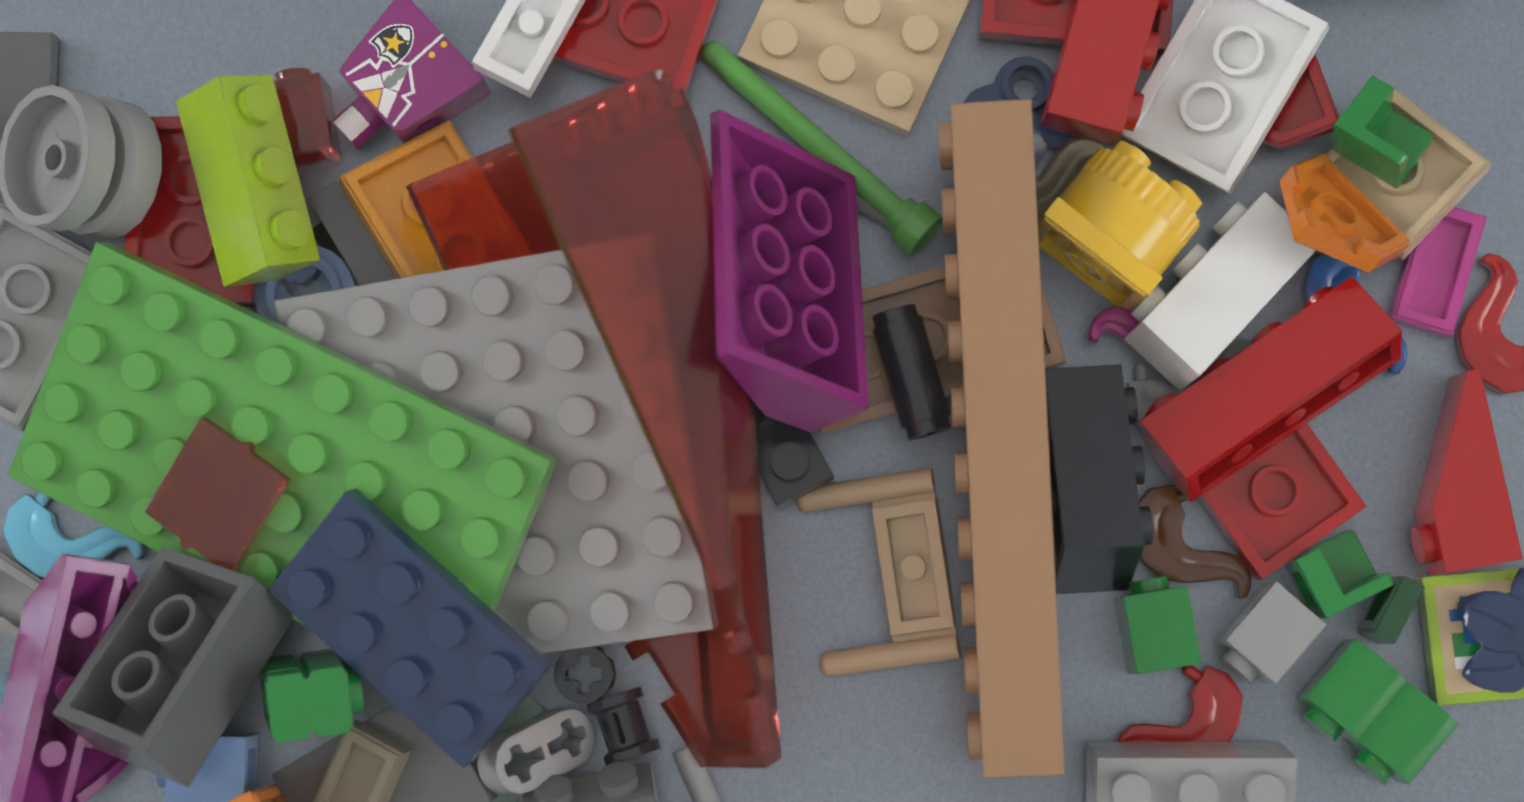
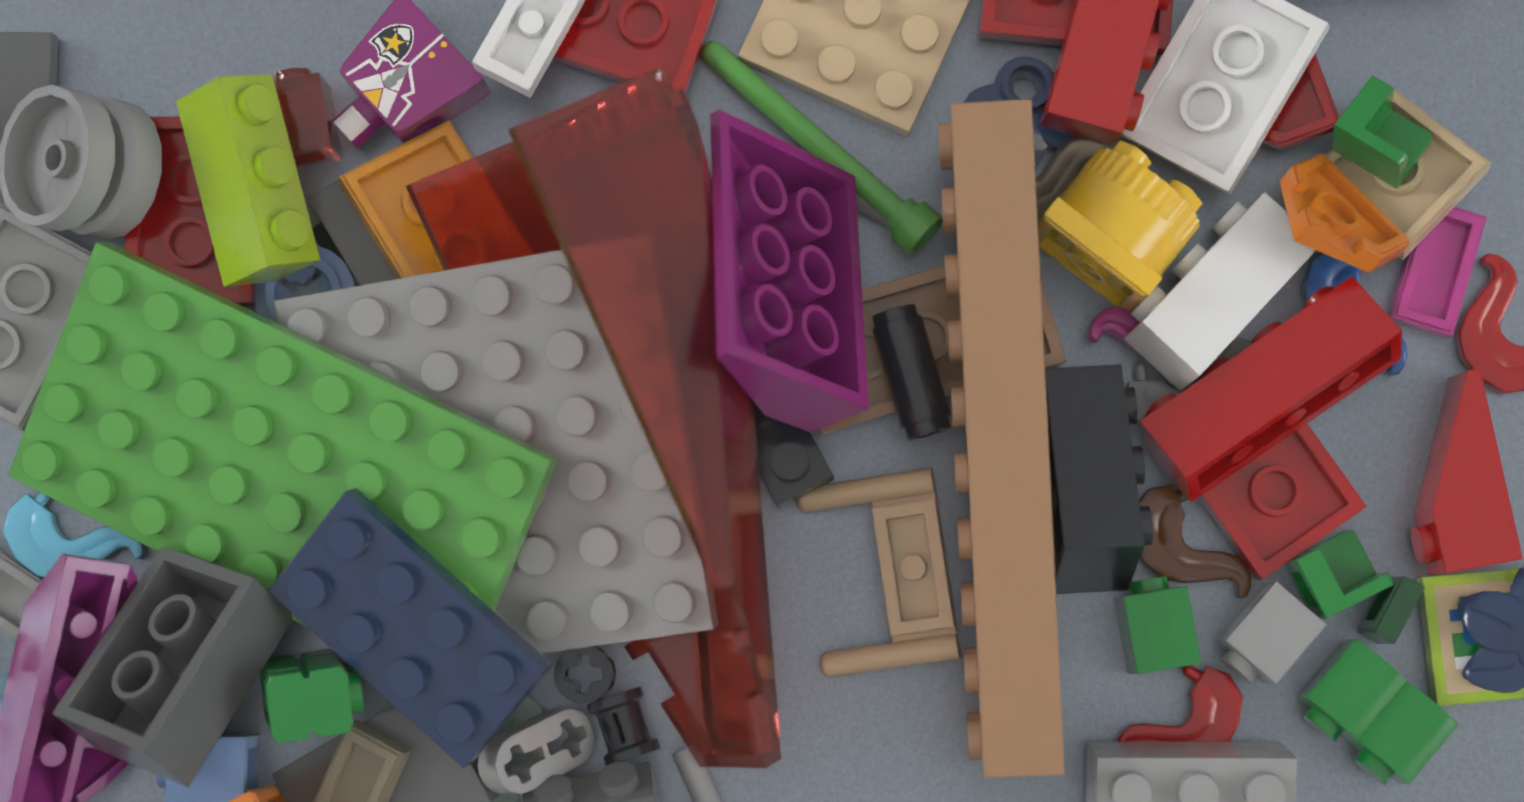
(217, 494): clear red piece -> none

